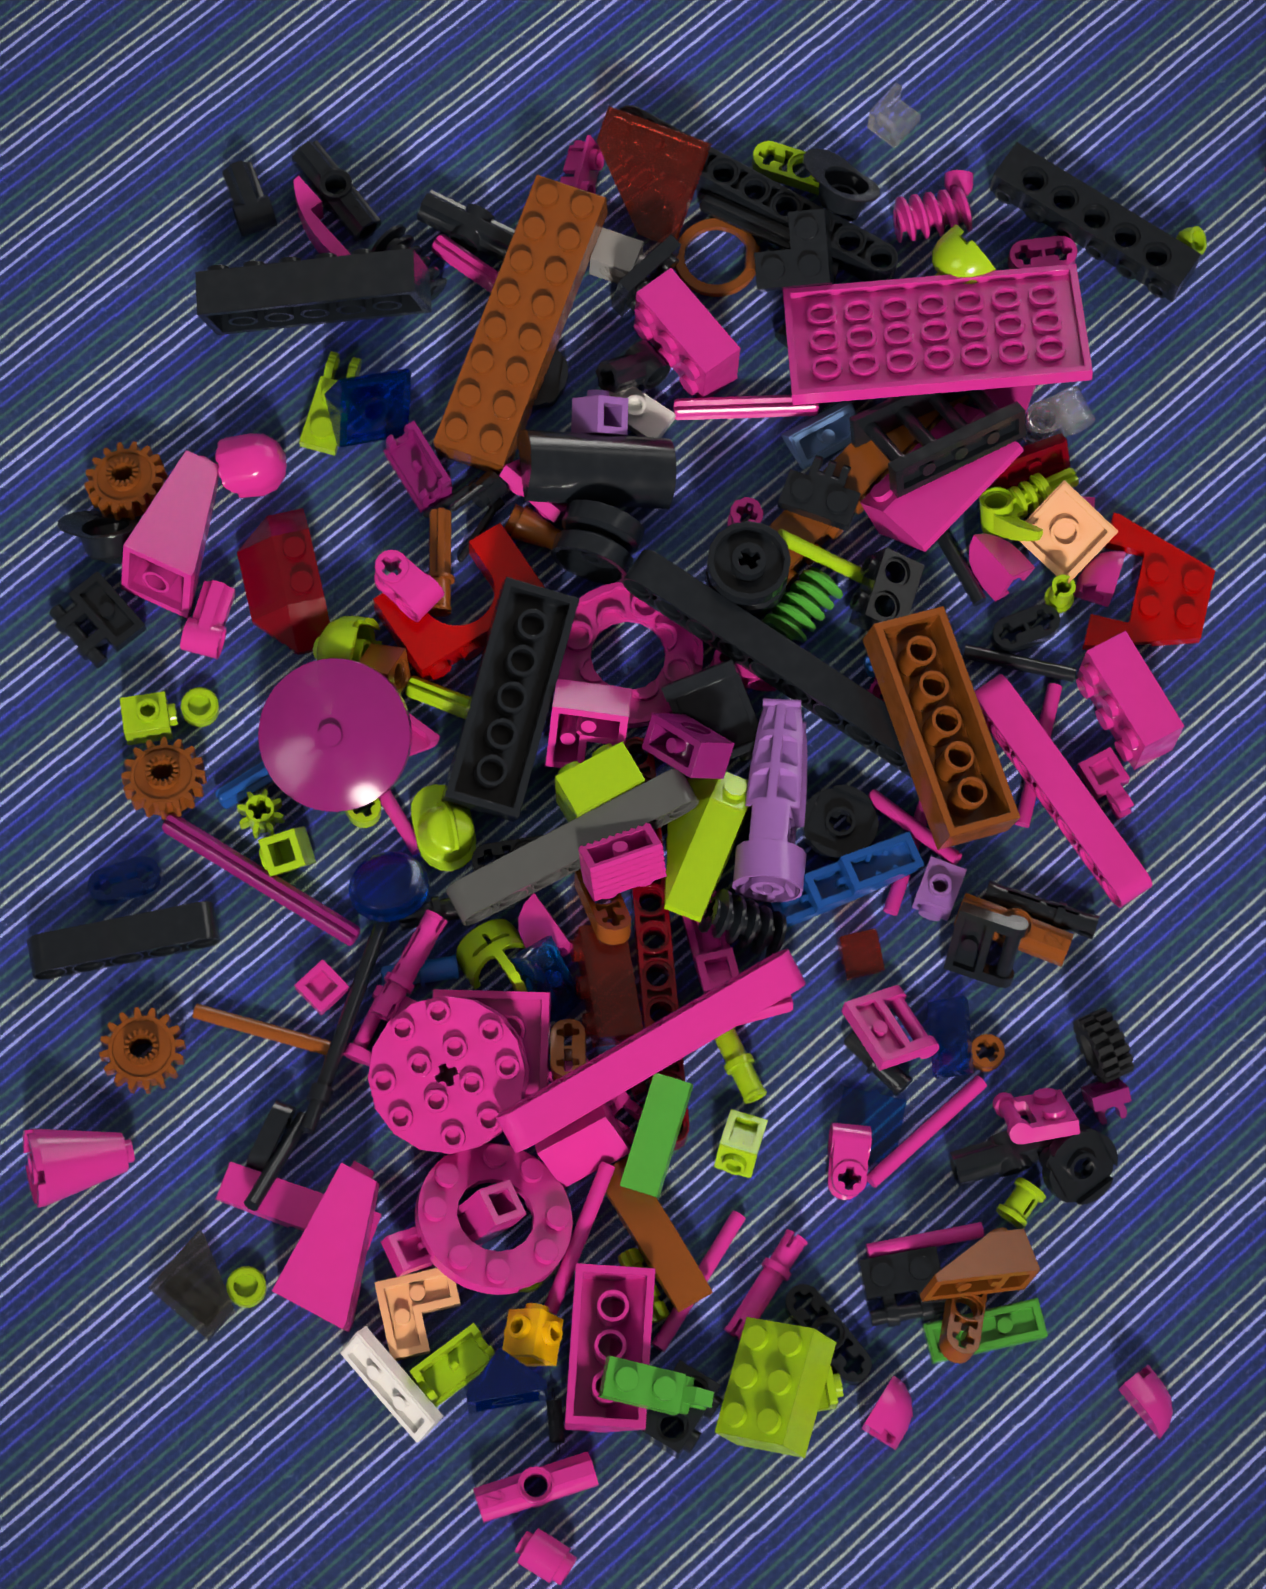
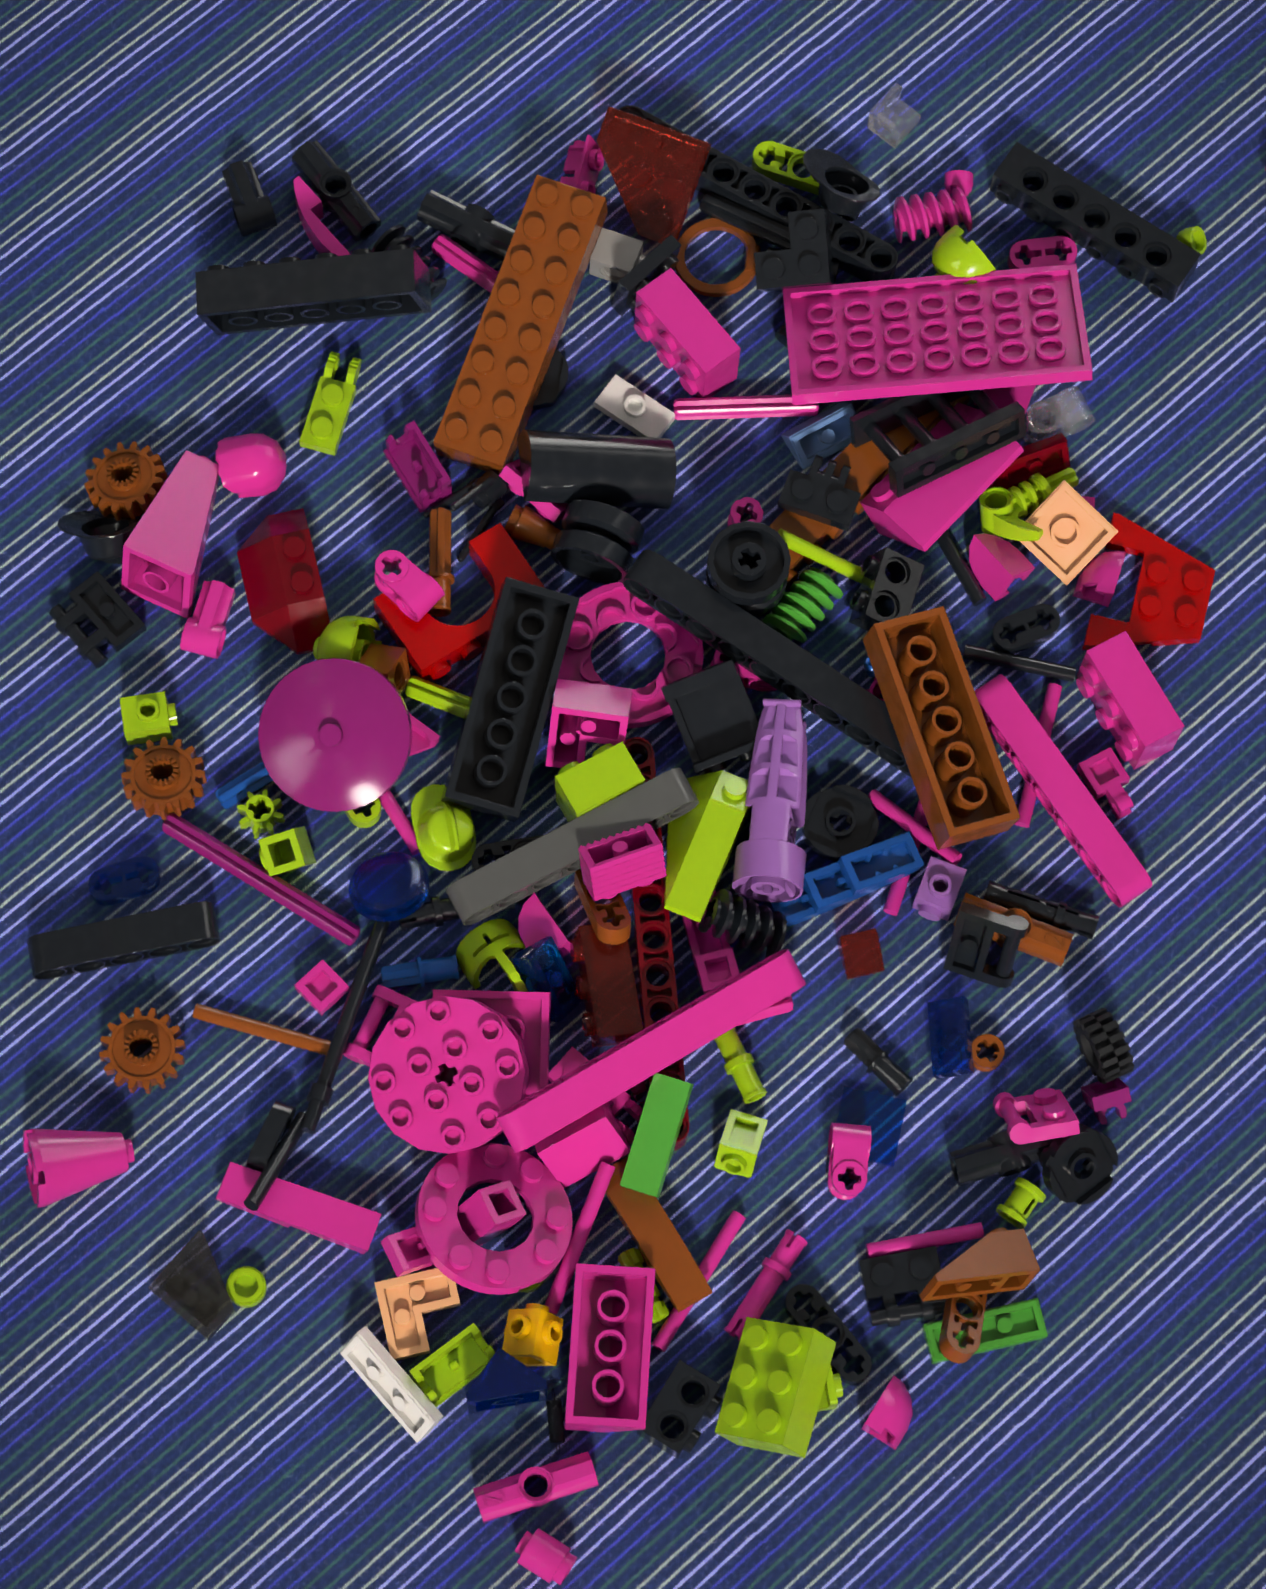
(200, 707): lime tile -> none
(332, 1252): dark pink slope -> none
(369, 407): clear blue slope -> none
(401, 979): dark pink pin -> none
(560, 1053): dark orange beam -> none
(600, 414): medium lavender brick -> none
(637, 366): black piece -> none
(651, 1387): bright green hinge -> none
(688, 745): magenta brick -> none
(881, 1032): dark pink plate -> none
(926, 1131): dark pink bar -> none
(1064, 593): lime pin -> none
(1149, 1399): dark pink brick -> none

